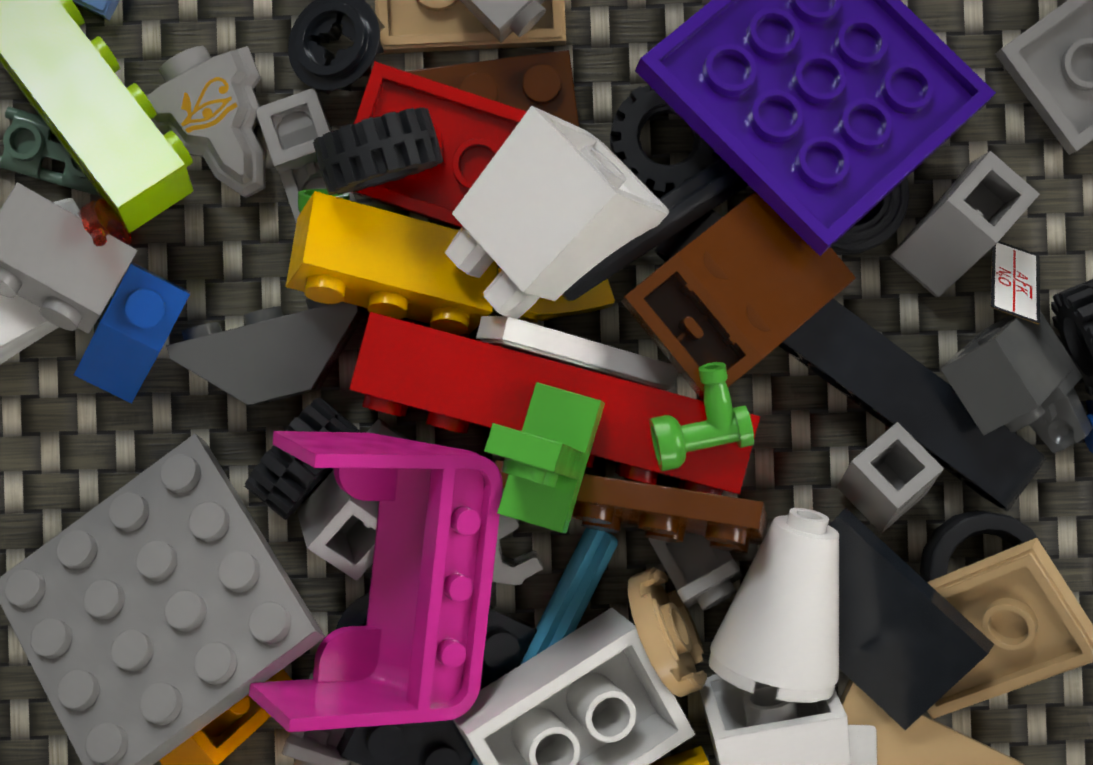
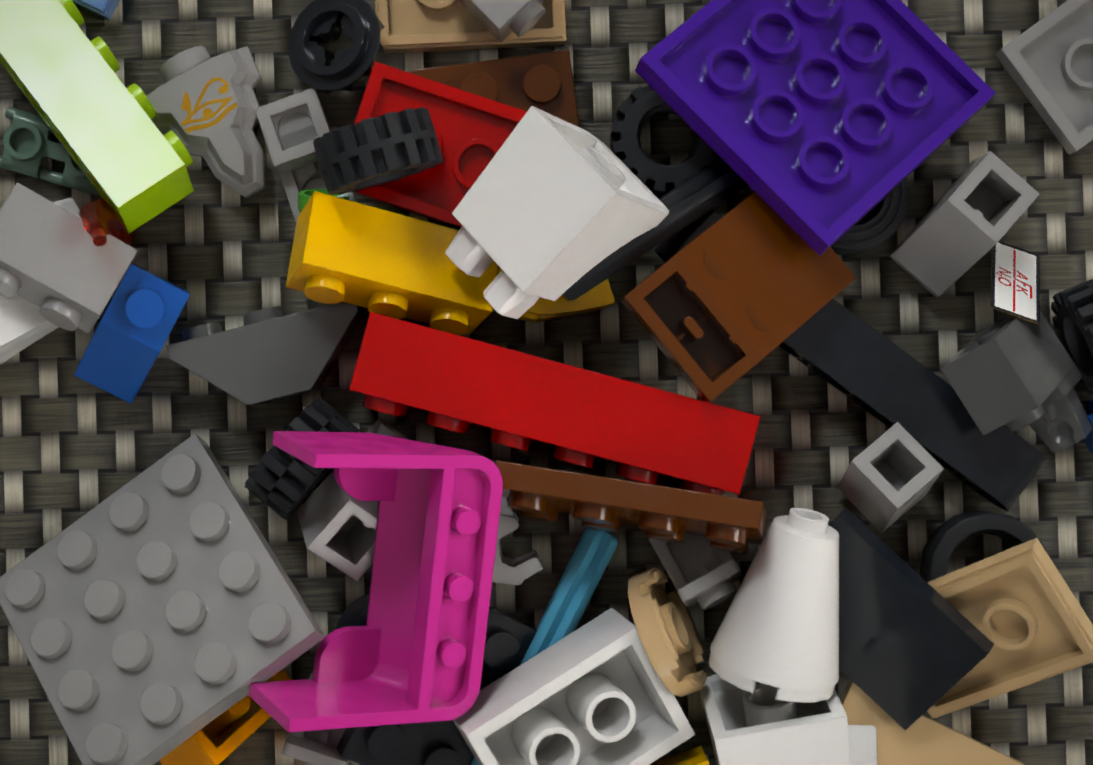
(546, 456): bright green bracket -> none
(575, 351): white tile -> none
(722, 425): bright green piece -> none

